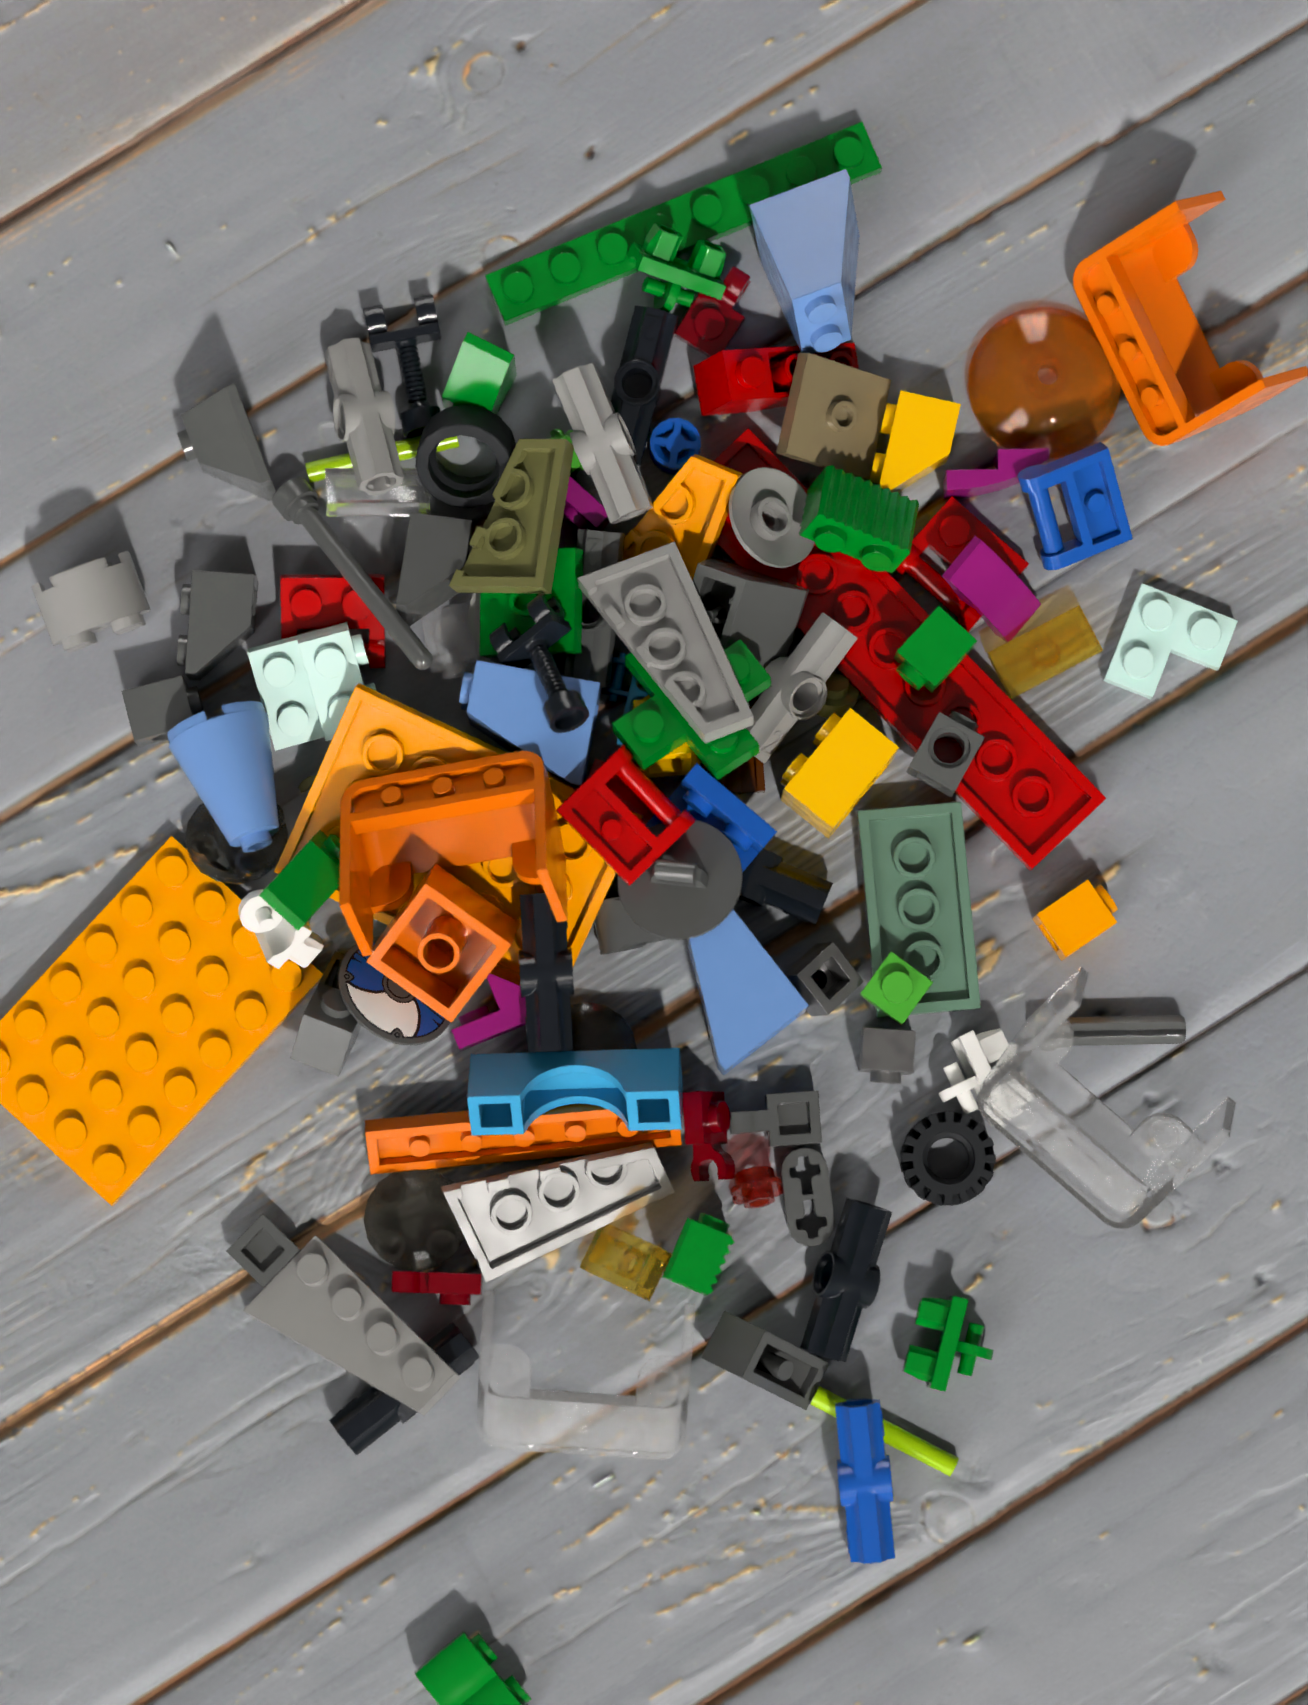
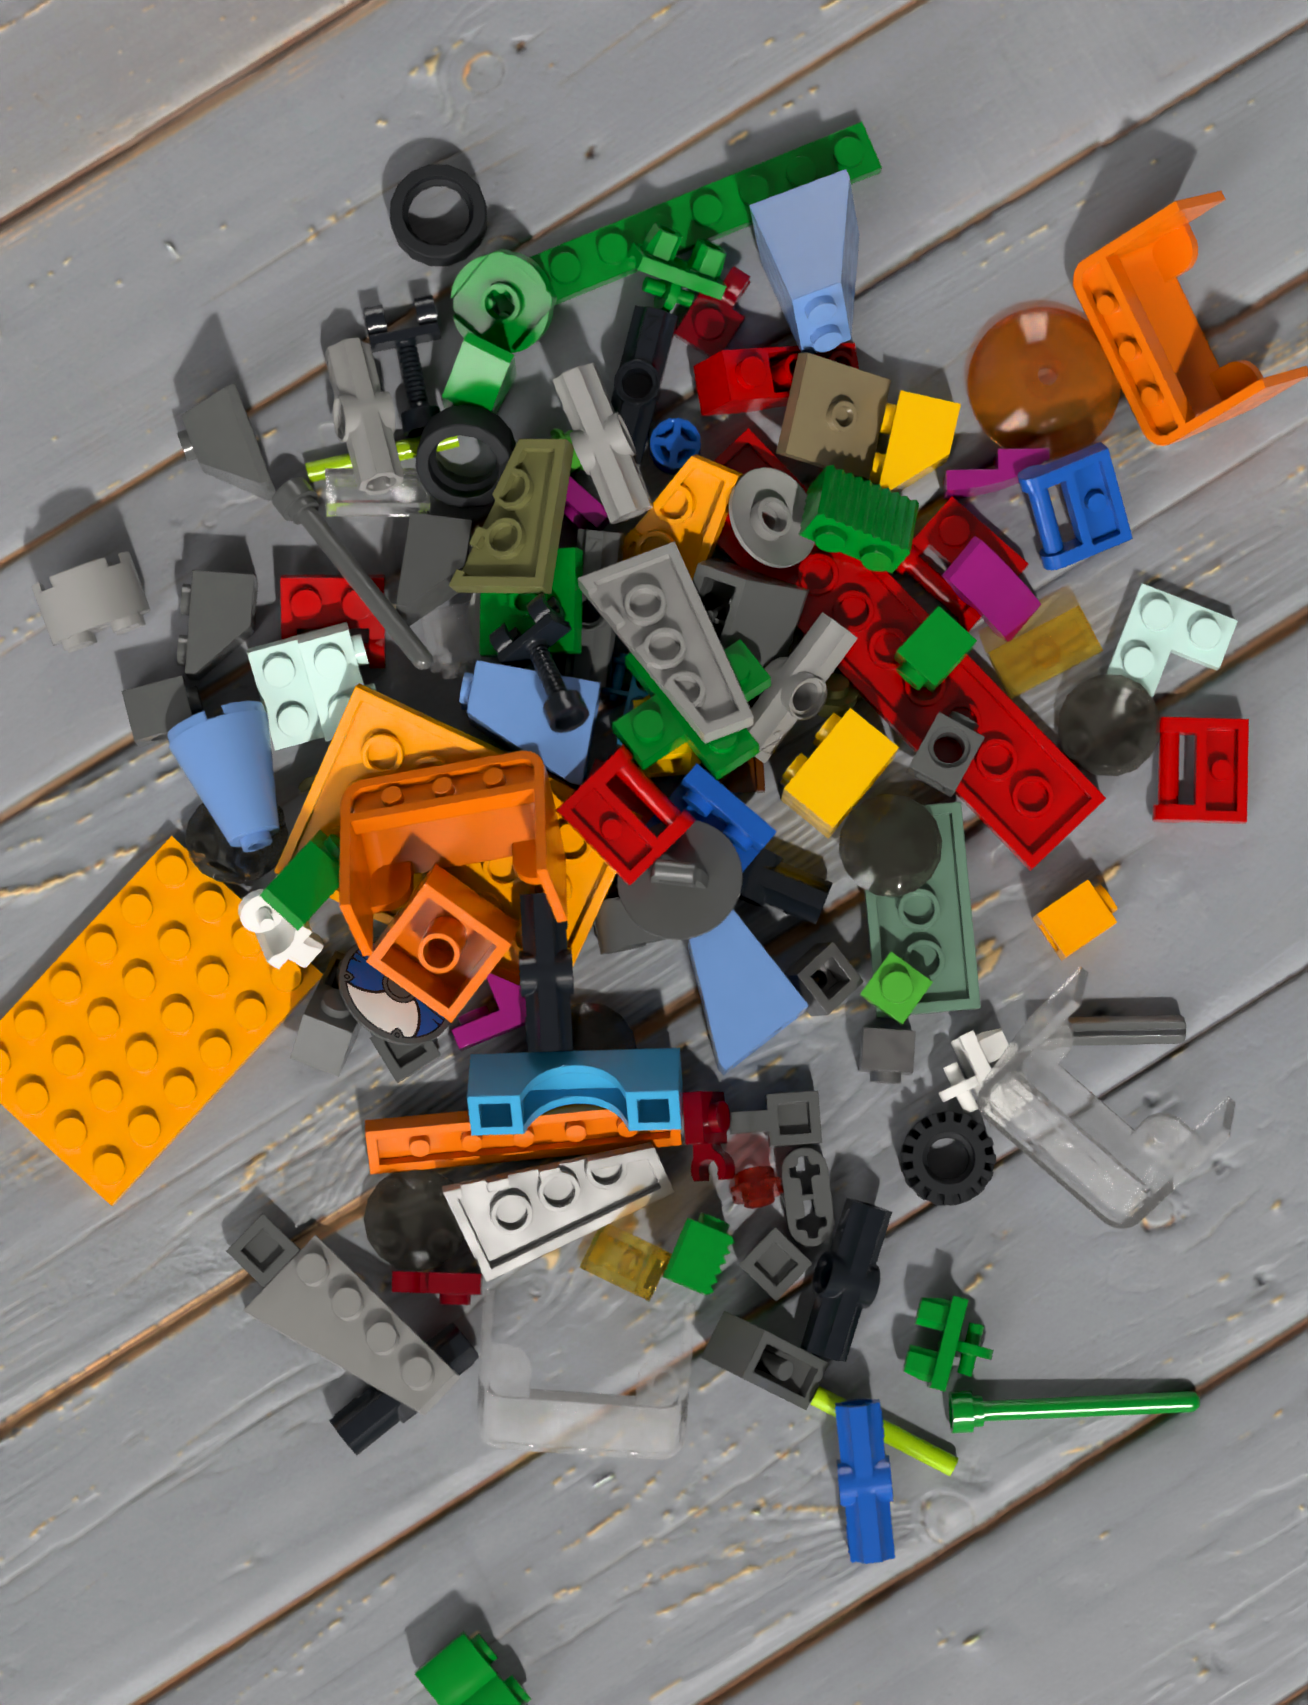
(405, 1059): none -> dark grey plate
(438, 176): none -> black tyre
(503, 272): none -> green plate
(775, 1264): none -> dark grey plate
(890, 845): none -> clear smoke dish
(972, 1411): none -> green piece
(1109, 725): none -> clear smoke dish
(1219, 771): none -> red plate

